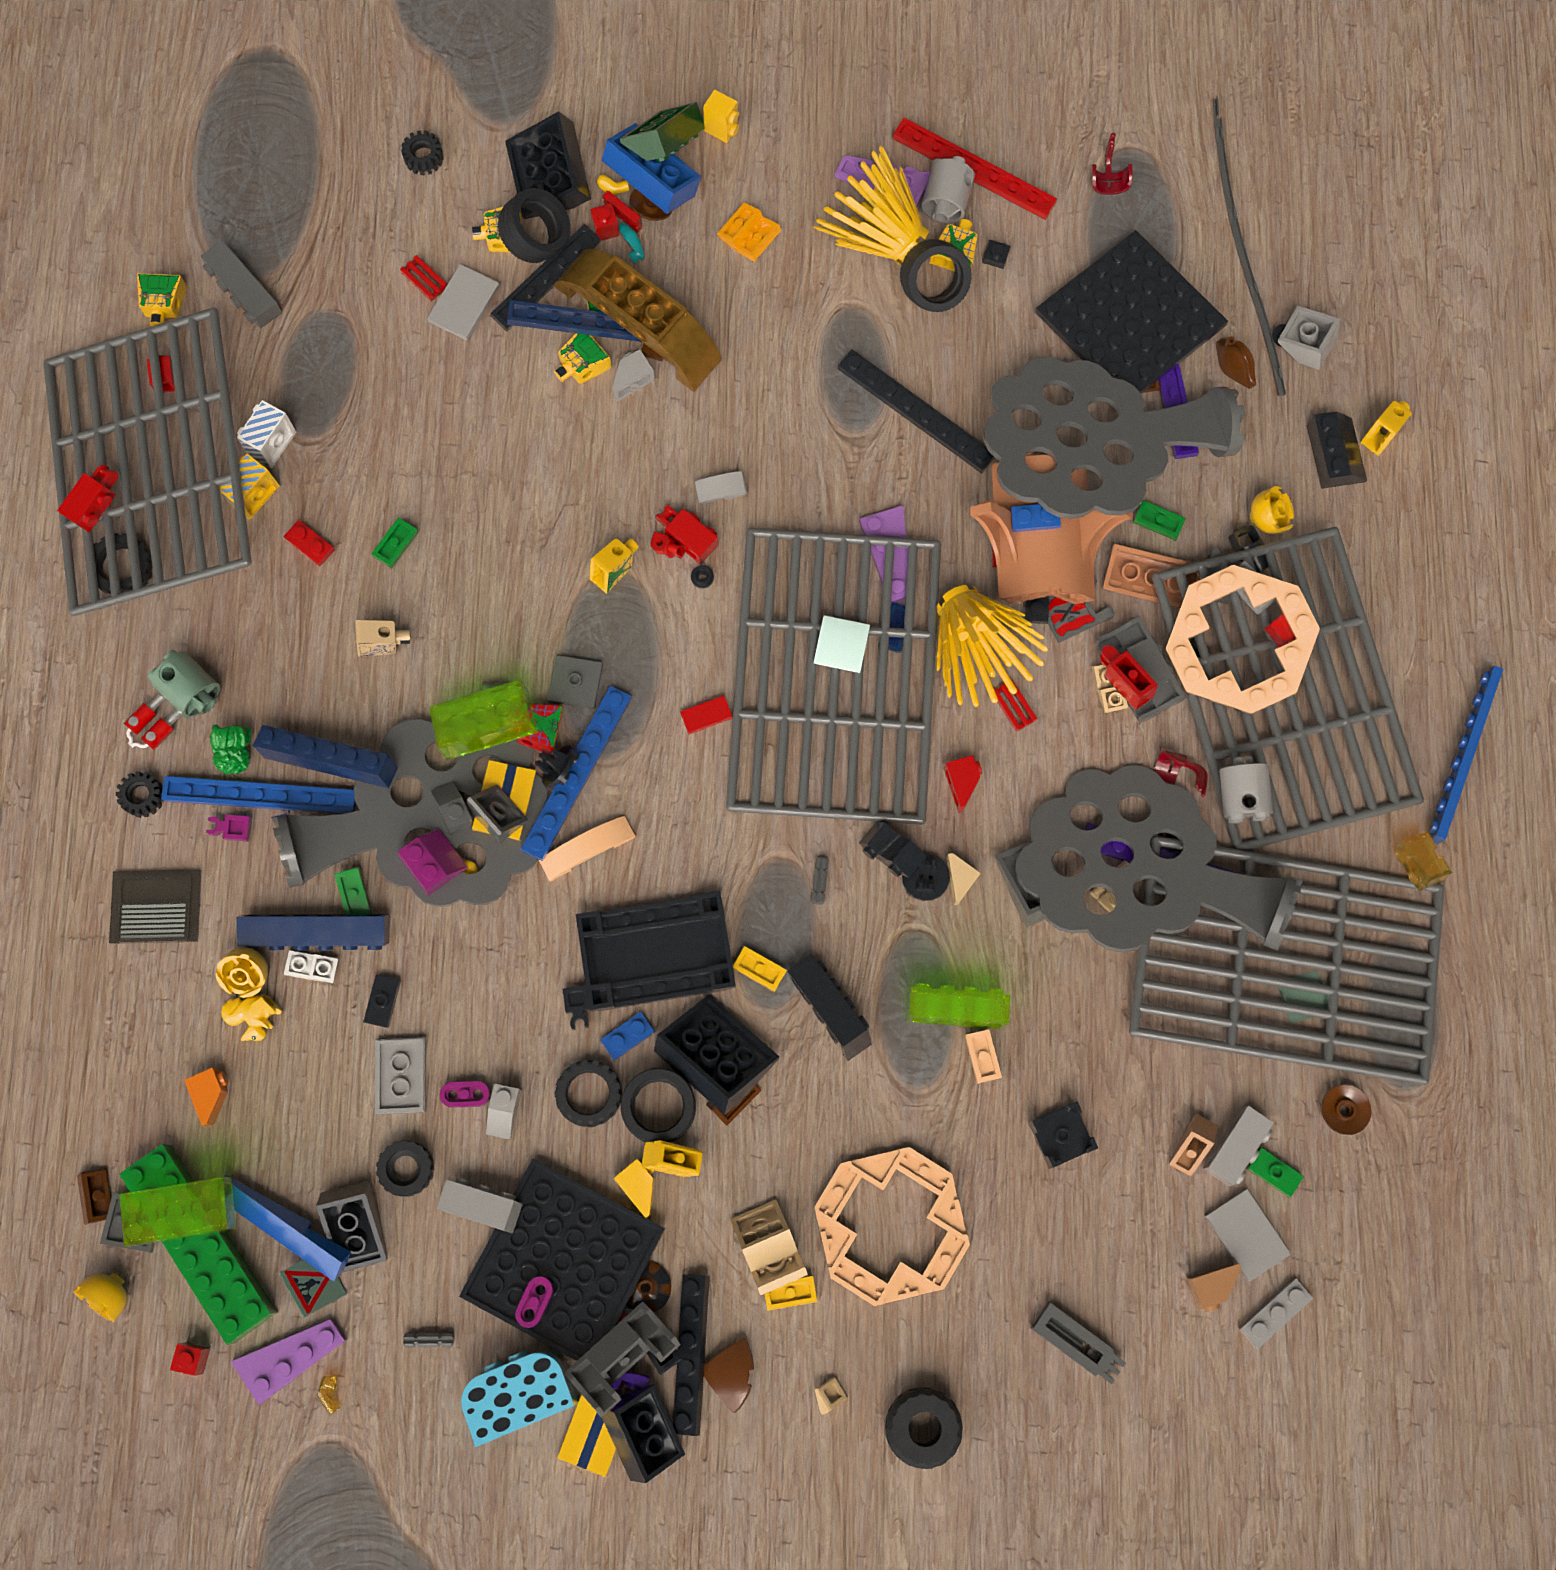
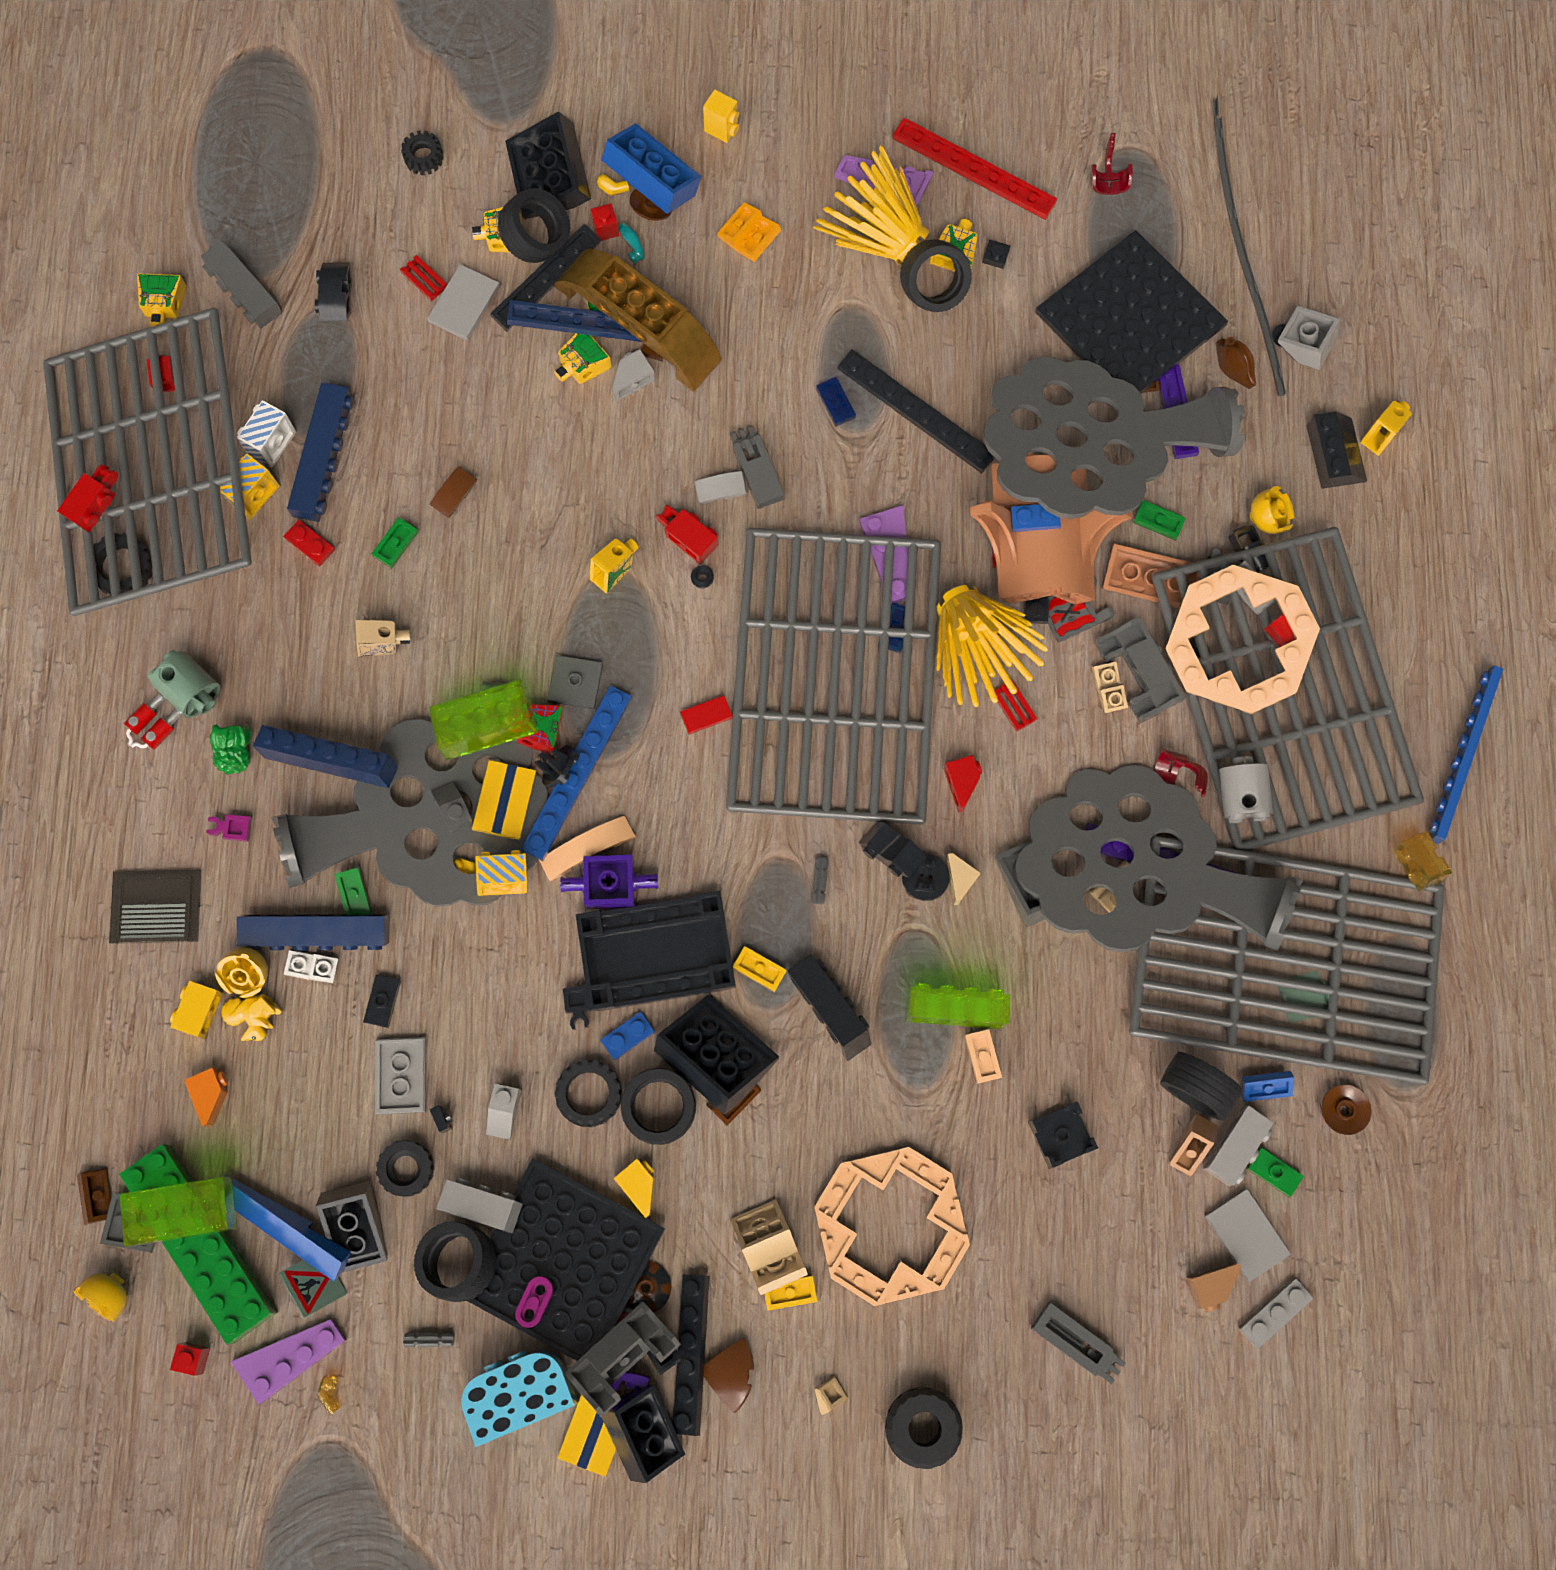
(130, 784): black tyre -> none
(196, 1009): none -> yellow brick
(258, 795): blue plate -> none
(320, 452): none -> dark blue brick
(334, 292): none -> black brick
(428, 1254): none -> black tyre
(431, 861): magenta slope -> none
(441, 1118): none -> black plate
(453, 491): none -> reddish brown slope
(465, 1094): magenta plate -> none
(496, 813): dark grey slope -> none
(501, 873): none -> yellow container
(596, 873): none -> dark purple brick
(623, 212): red tile -> none
(665, 132): dark green slope -> none
(668, 547): red piece -> none
(672, 1158): yellow brick -> none
(757, 472): none -> dark grey hinge
(835, 401): none -> clear blue plate
(841, 643): light aqua slope -> none
(948, 190): light grey cylinder -> none
(1128, 676): red brick -> none
(1201, 1086): none -> black tyre
(1267, 1086): none -> blue plate

